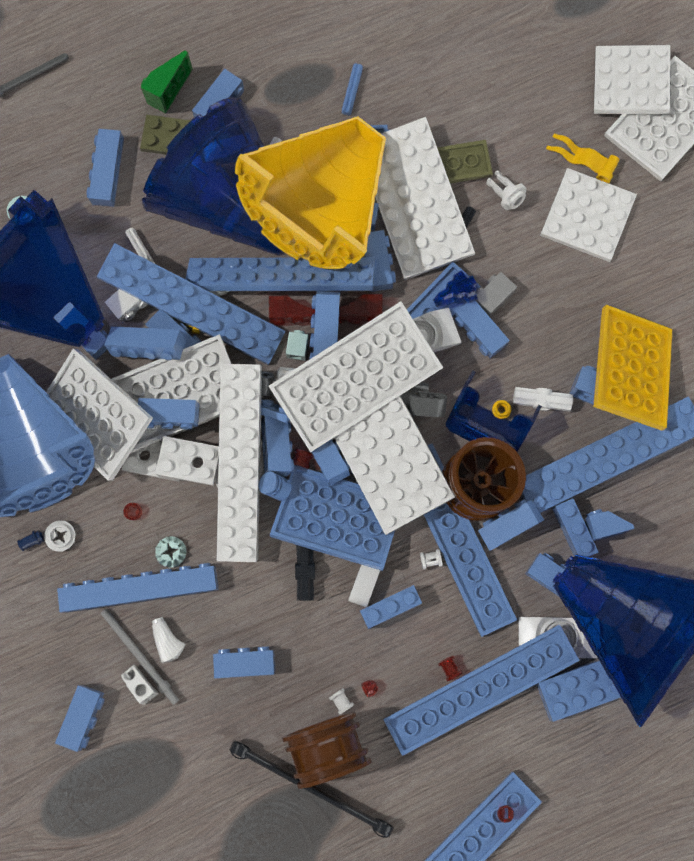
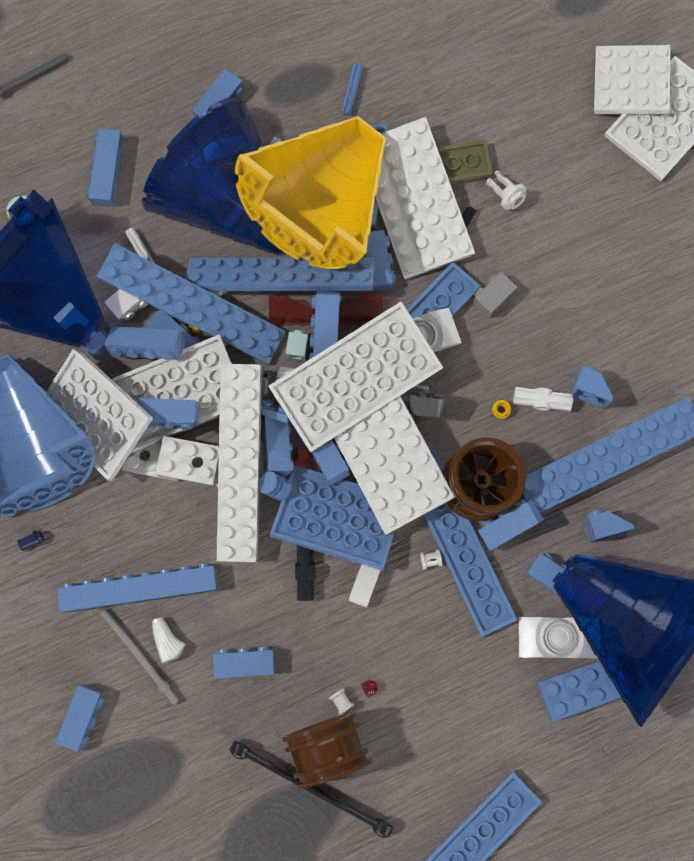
(51, 535): white gear -> none
(138, 512): clear red bush -> none
(139, 685): white leg -> none
(159, 133): olive plate -> none
(166, 82): green slope -> none
(178, 556): light aqua gear -> none
(390, 607): medium blue brick -> none
(450, 668): clear red bush -> none
(458, 290): clear blue rock -> none
(475, 422): clear blue windscreen -> none
(481, 329): medium blue brick -> none
(481, 689): medium blue plate -> none
(501, 813): clear red hinge -> none
(574, 528): medium blue brick -> none
(586, 156): yellow flag -> none
(588, 215): white plate -> none
(633, 368): yellow plate -> none

